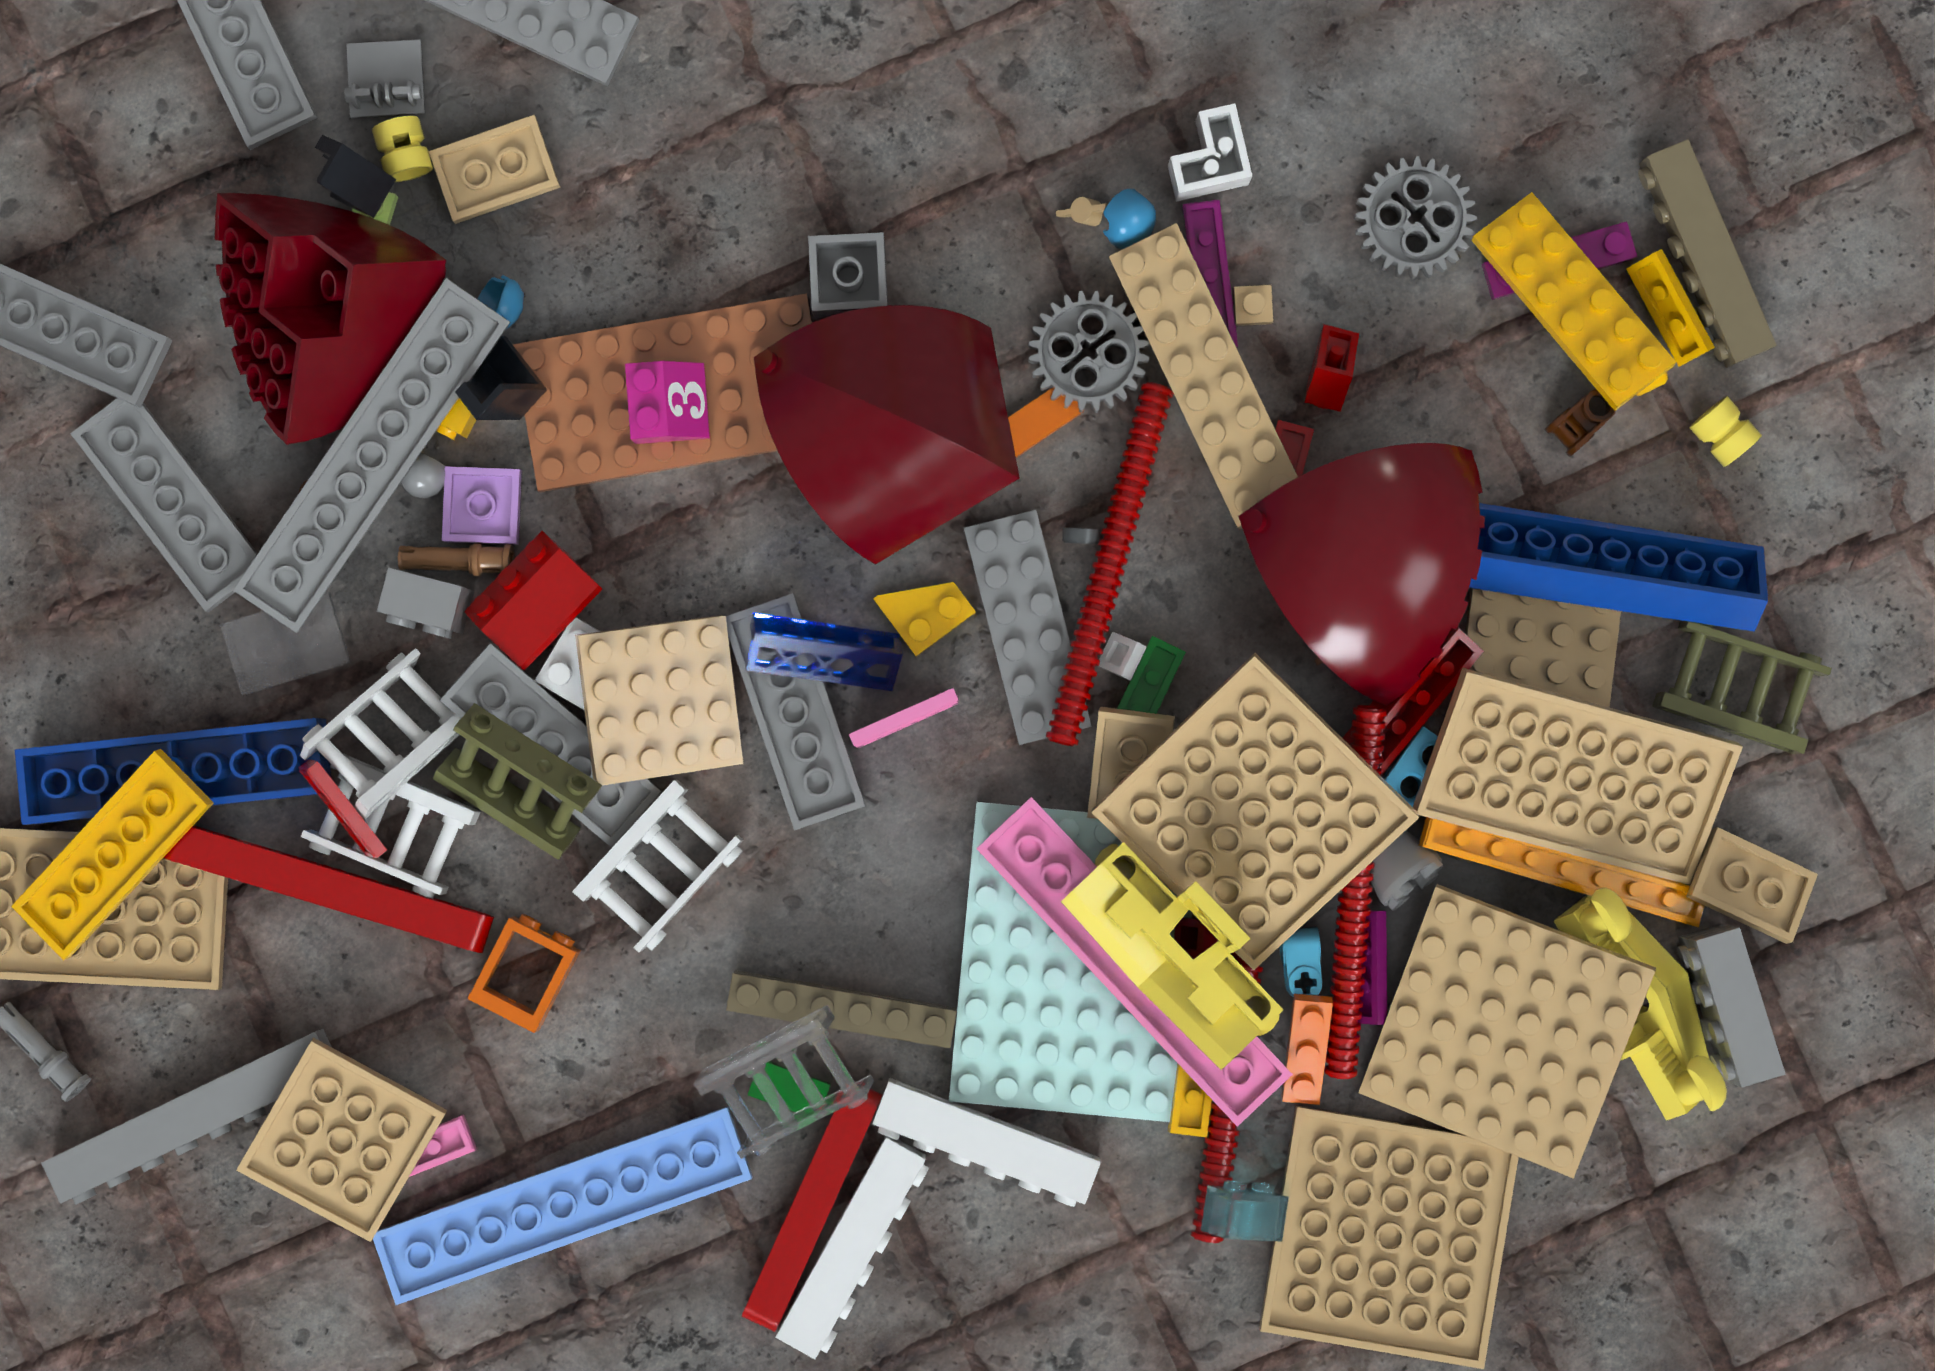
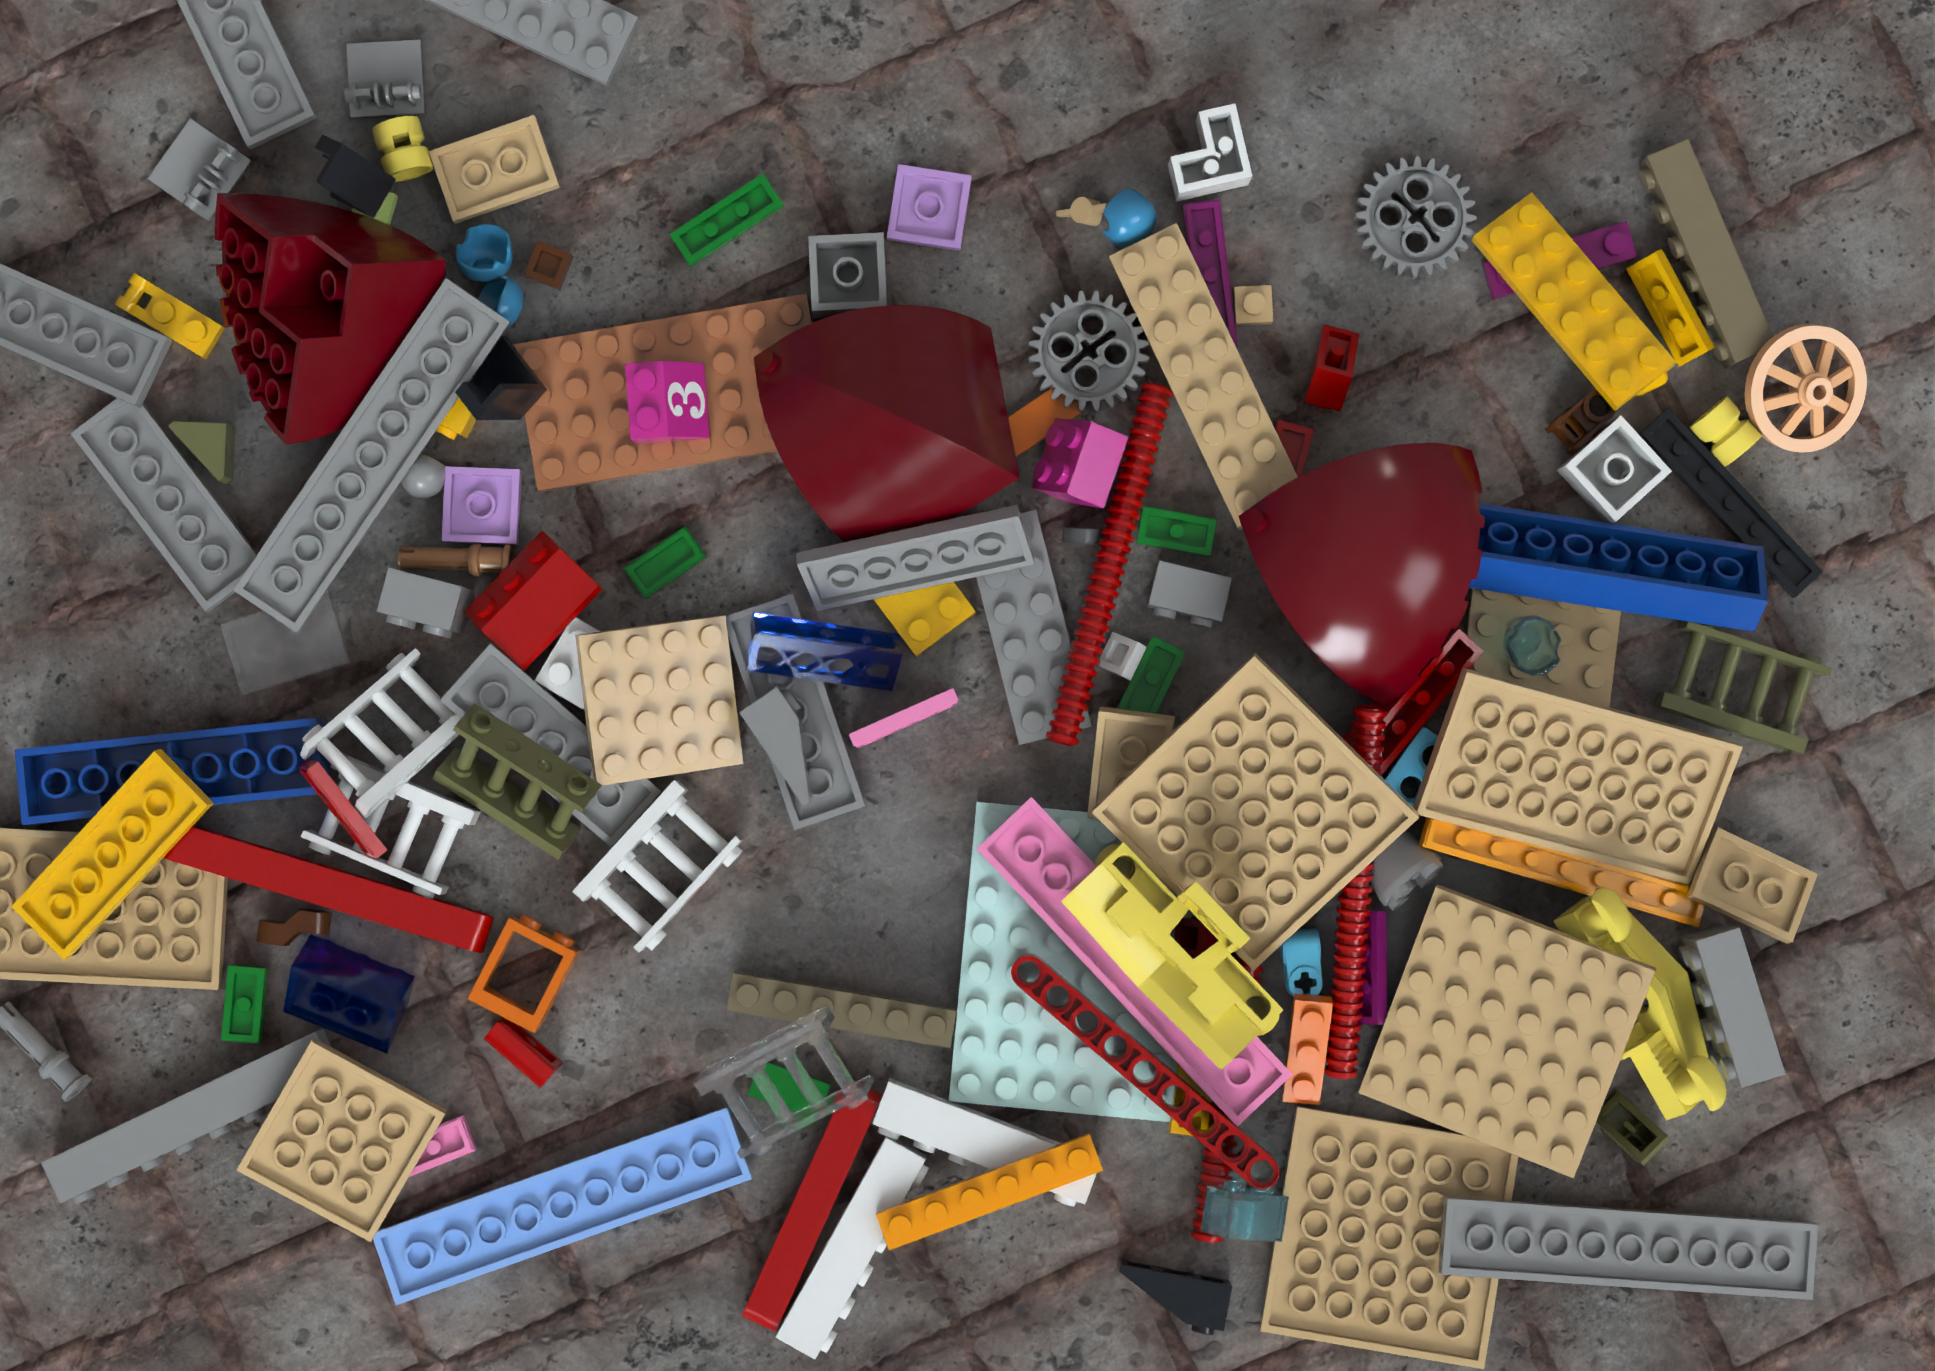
(171, 316): none -> yellow plate
(198, 169): none -> light grey hinge
(211, 444): none -> olive slope
(244, 1003): none -> green plate
(303, 921): none -> reddish brown piece
(348, 993): none -> clear blue slope
(485, 253): none -> dark azure hair
(523, 1051): none -> red brick
(548, 265): none -> reddish brown plate
(665, 562): none -> green tile
(726, 220): none -> green plate
(780, 733): none -> light grey slope
(915, 558): none -> light grey plate
(929, 207): none -> lavender plate
(989, 1191): none -> light orange plate
(1079, 462): none -> dark pink brick
(1153, 1087): none -> red beam
(1176, 531): none -> green plate
(1188, 593): none -> light grey brick
(1189, 1296): none -> black slope
(1532, 645): none -> clear light blue hair
(1614, 470): none -> white brick
(1627, 1248): none -> light grey plate
(1631, 1129): none -> olive slope
(1729, 501): none -> black plate
(1802, 386): none -> light nougat wheel

